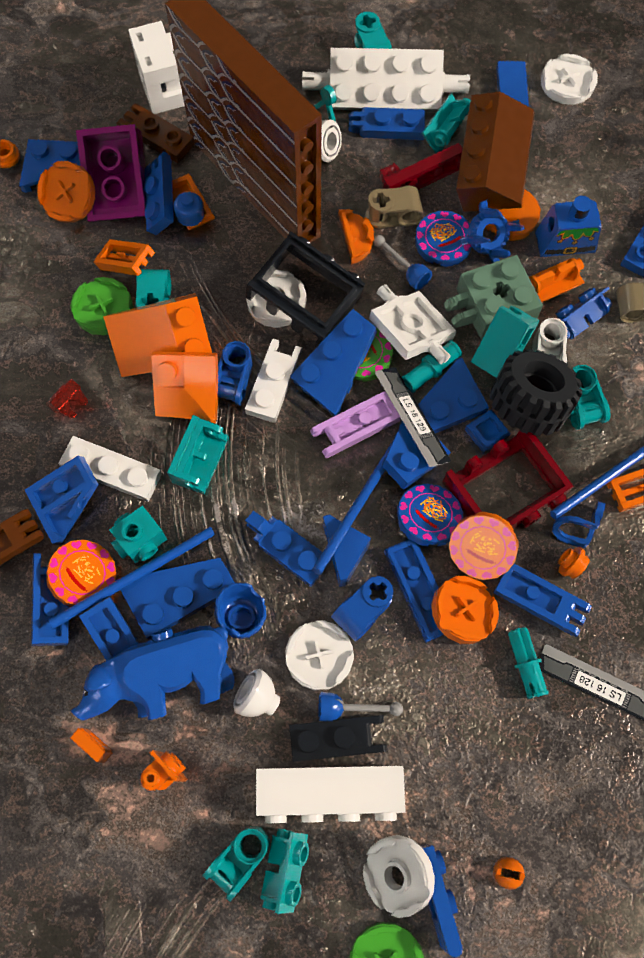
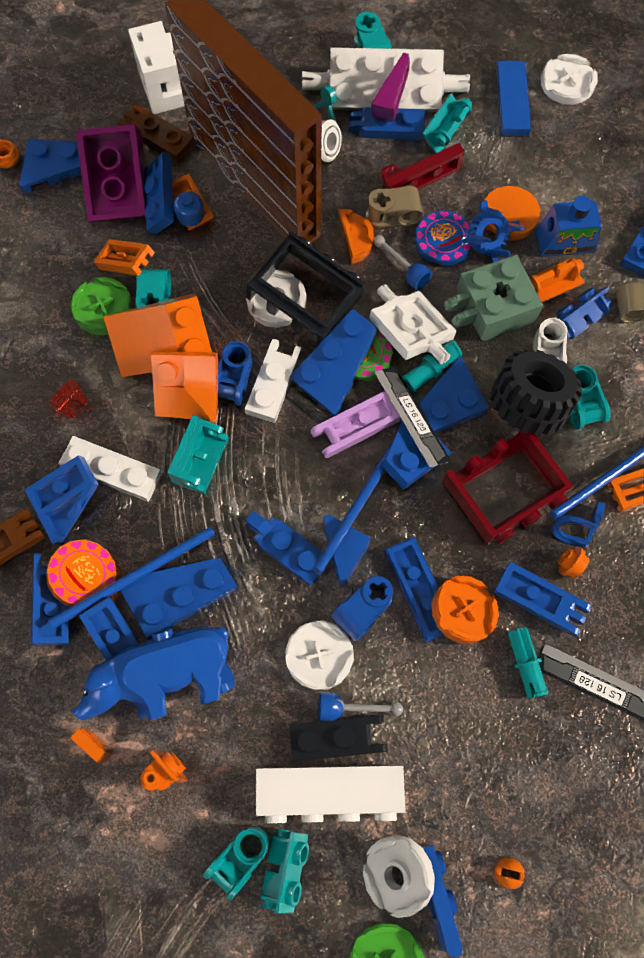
(66, 191): orange tile -> none
(137, 535): teal brick -> none
(240, 610): blue hair -> none
(256, 695): white brick -> none
(389, 96): none -> magenta slope
(428, 514): blue tile -> none
(483, 546): orange tile -> none
(487, 431): blue tile -> none
(495, 152): reddish brown slope -> none
(506, 334): teal hinge -> none

